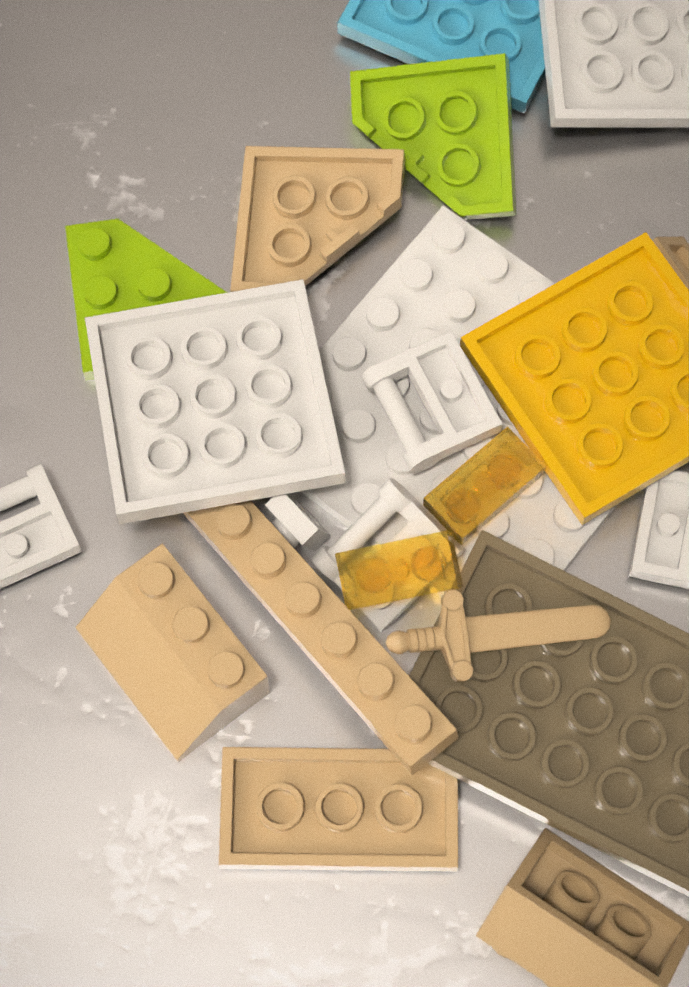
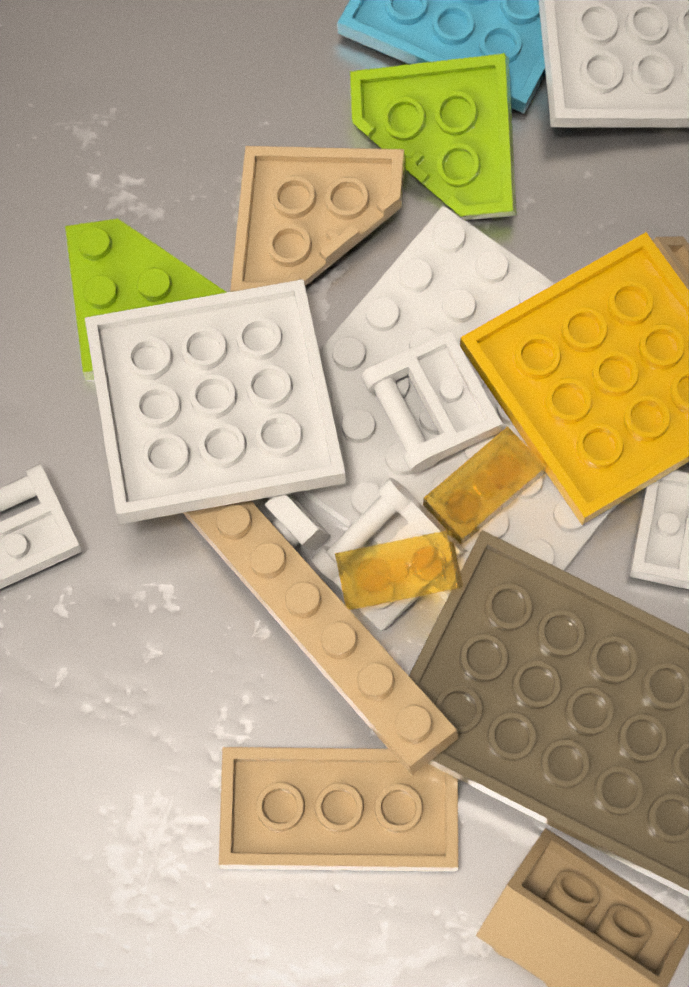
(172, 653): tan slope -> none
(463, 635): tan sword -> none

